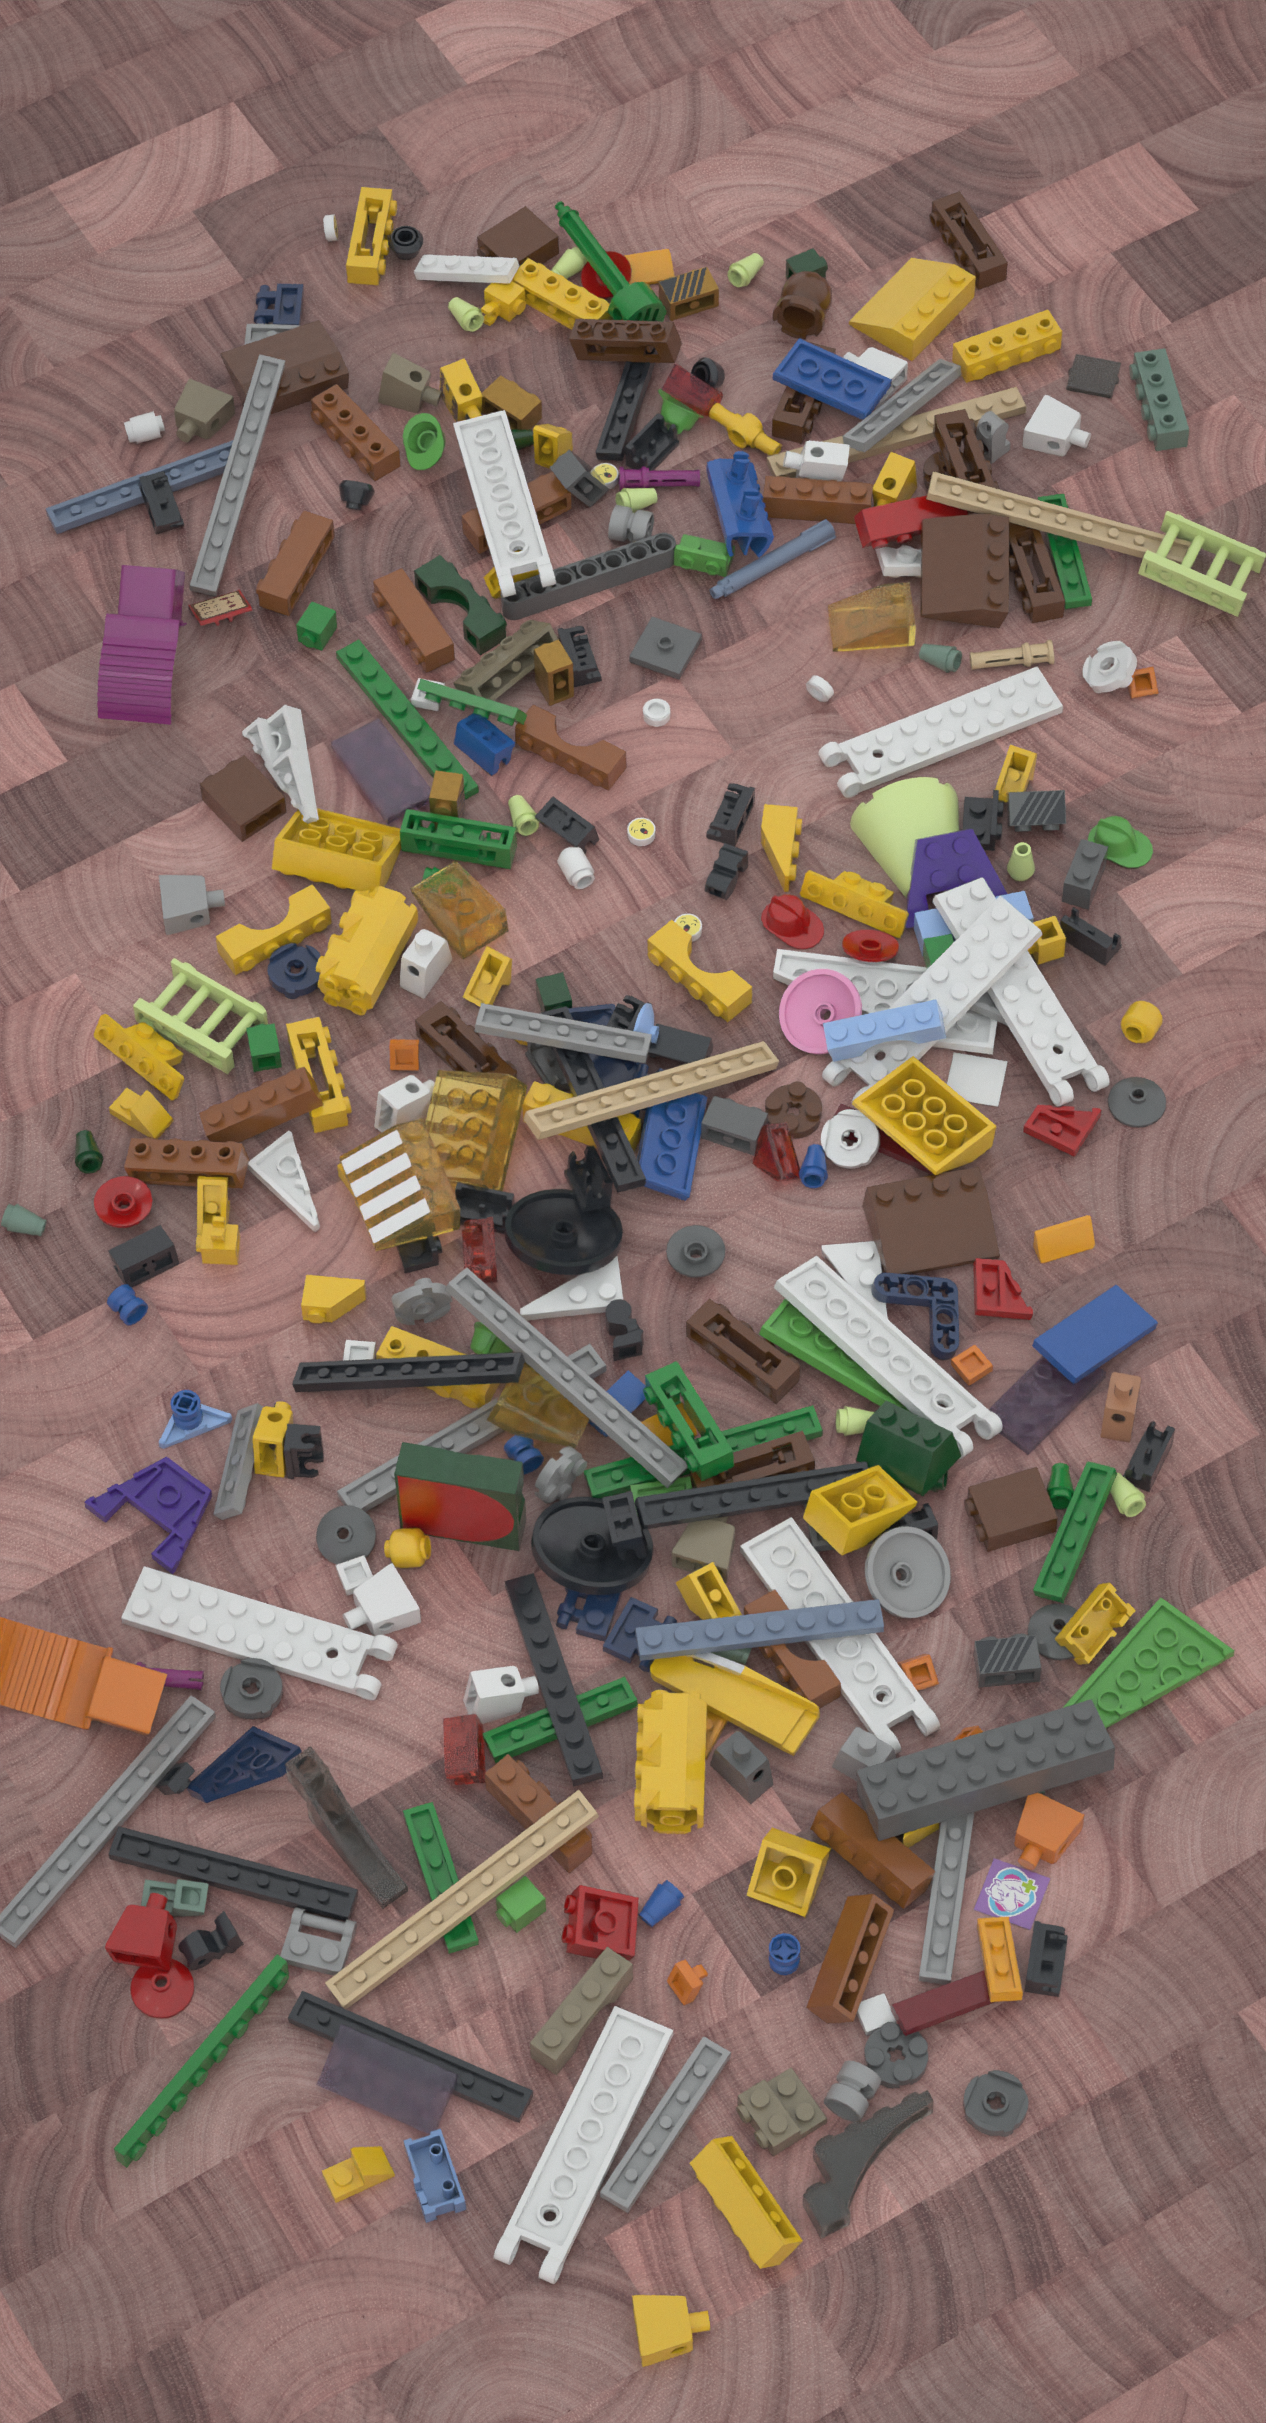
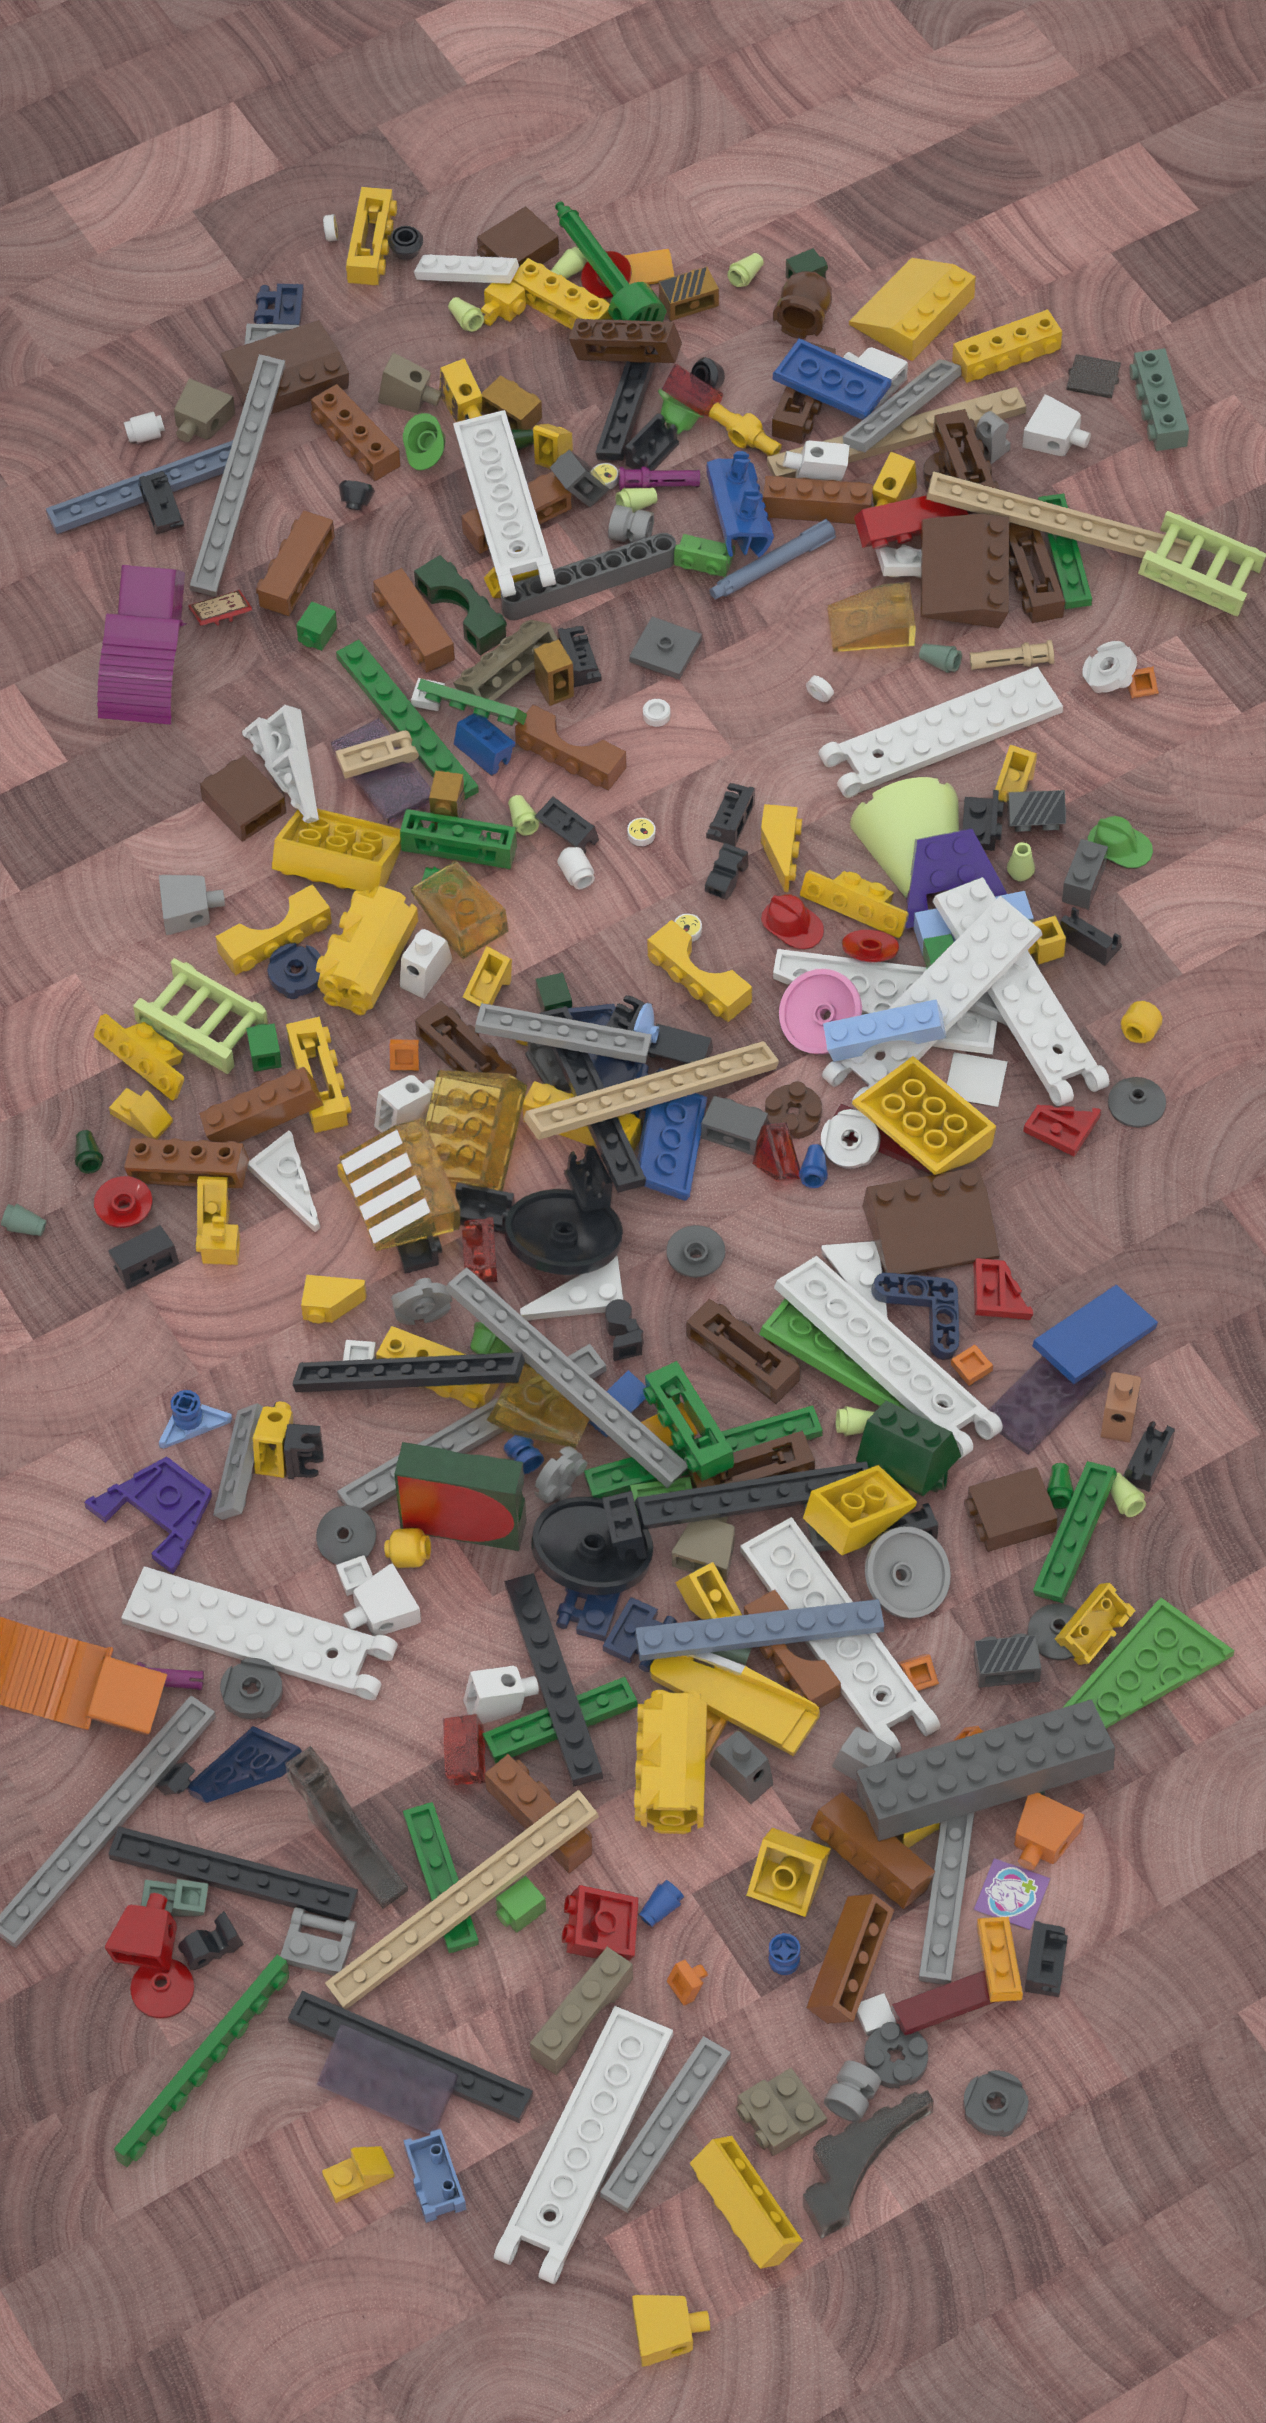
(127, 1304): blue wheel -> none
(376, 754): none -> tan plate
(947, 218): reddish brown brick -> none
(1064, 1239): light orange slope -> none

